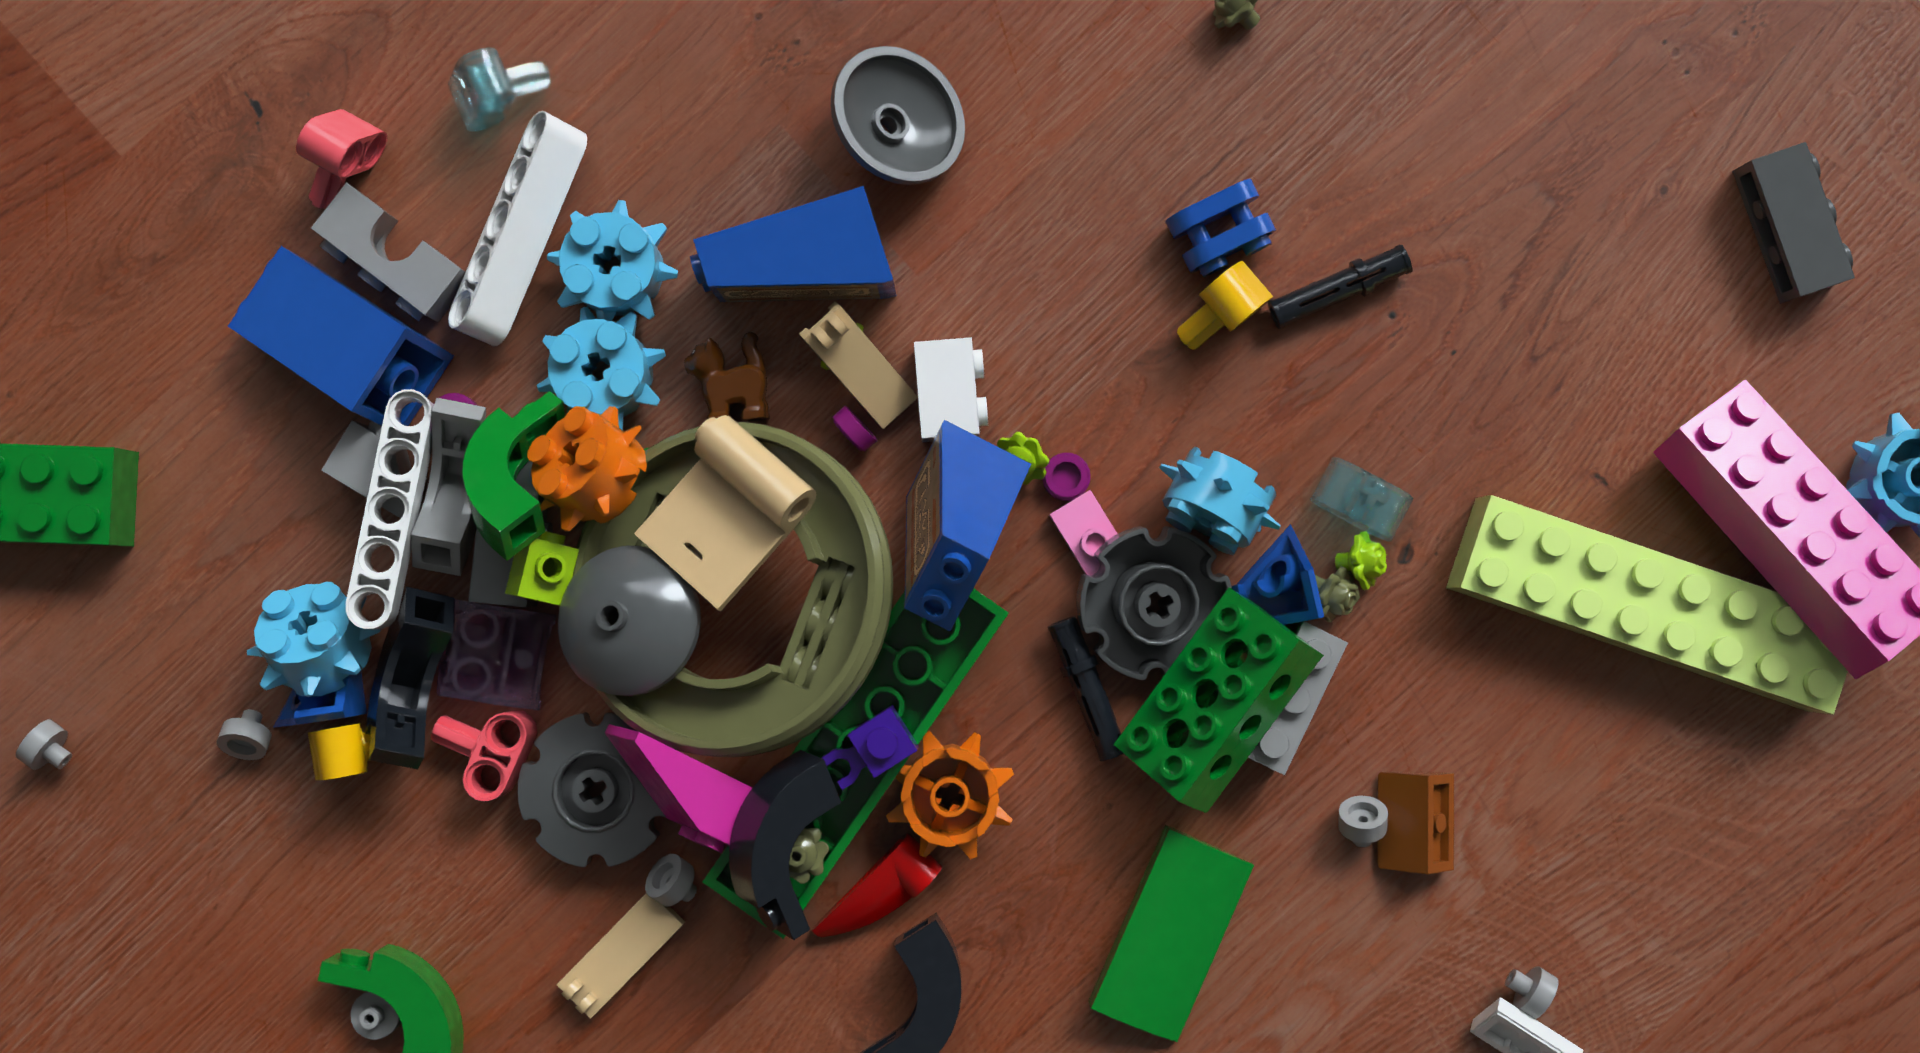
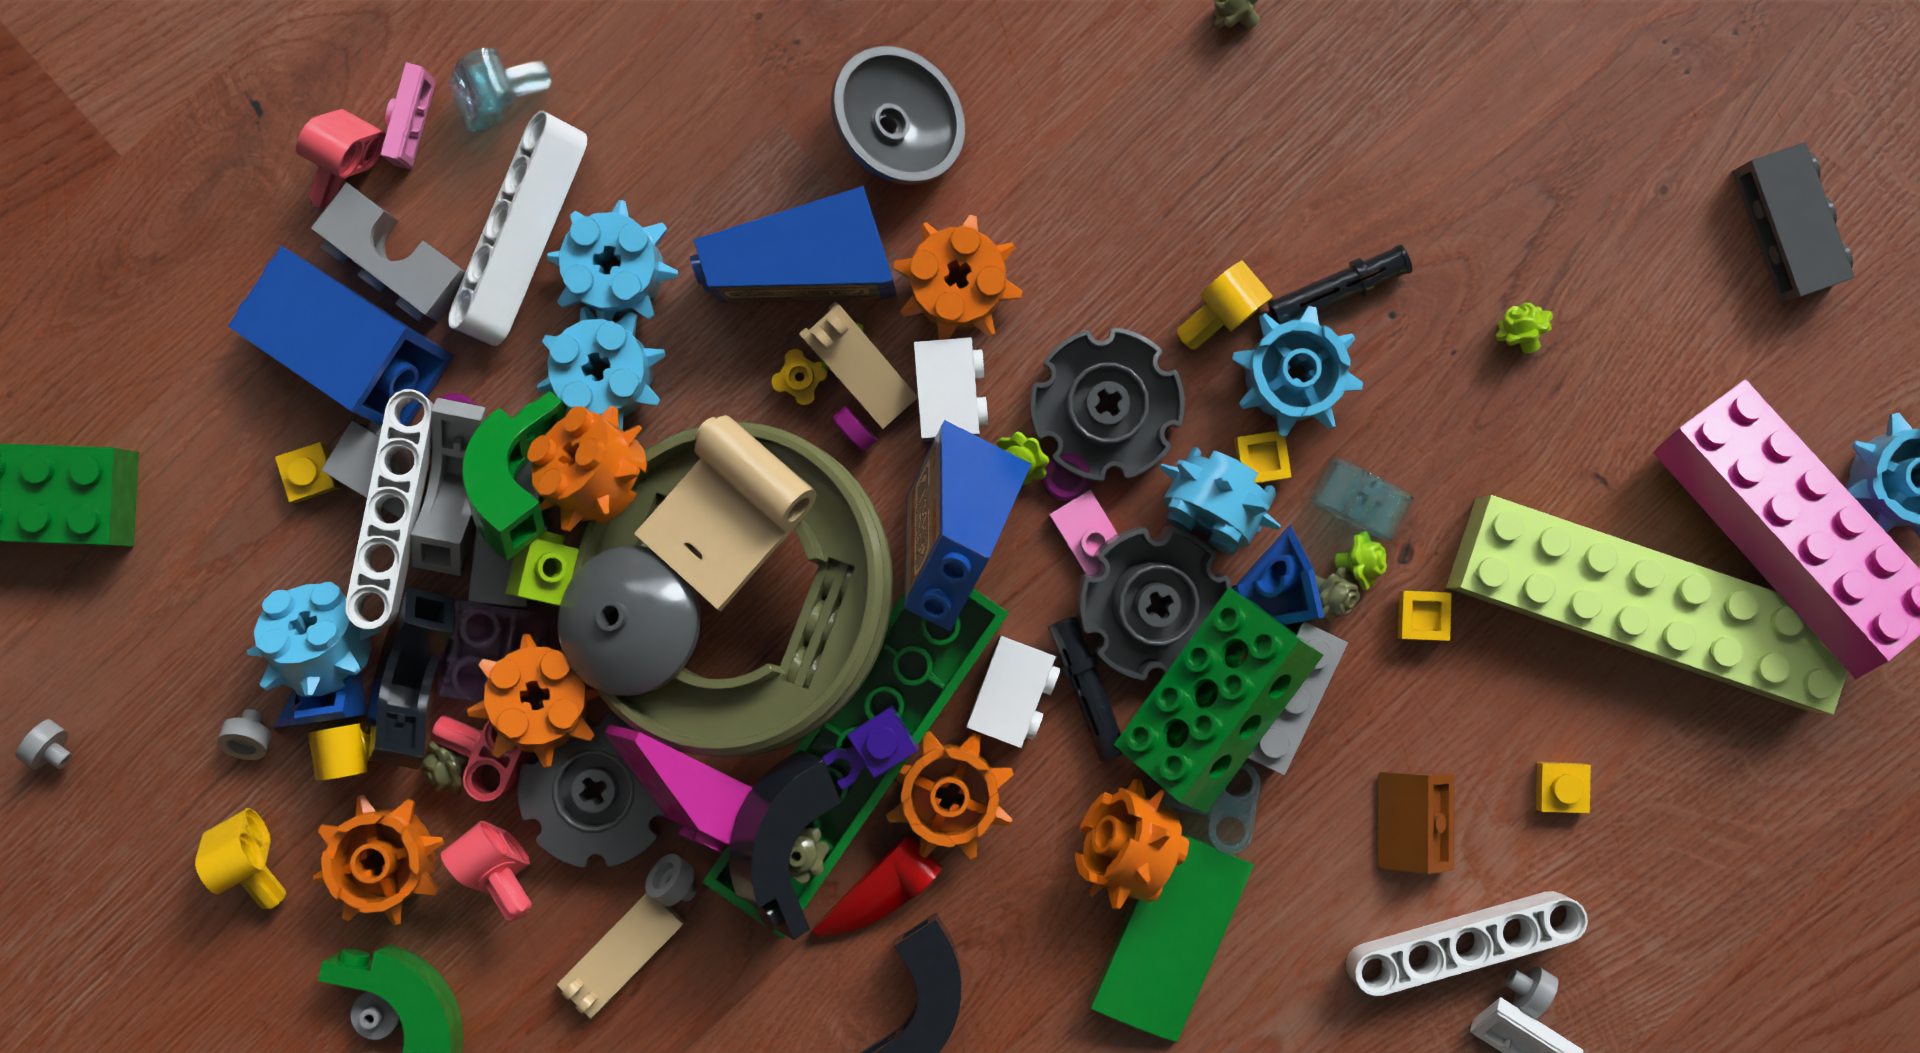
(238, 854): none -> yellow beam
(303, 472): none -> yellow plate
(351, 867): none -> orange brick
(407, 116): none -> bright pink plate
(443, 768): none -> olive plant
(488, 862): none -> coral beam
(515, 720): none -> orange brick
(734, 386): reddish brown animal -> none
(804, 390): none -> yellow plate
(960, 250): none -> orange brick
(1012, 692): none -> white brick
(1117, 368): none -> dark grey piece
(1130, 845): none -> orange brick
(1210, 253): blue brick -> none
(1239, 806): none -> clear light blue beam
(1264, 454): none -> yellow plate
(1303, 343): none -> medium azure brick
(1363, 820): light grey tile -> none
(1424, 615): none -> yellow plate
(1488, 947): none -> white beam
(1524, 326): none -> lime plant
(1563, 787): none -> yellow plate

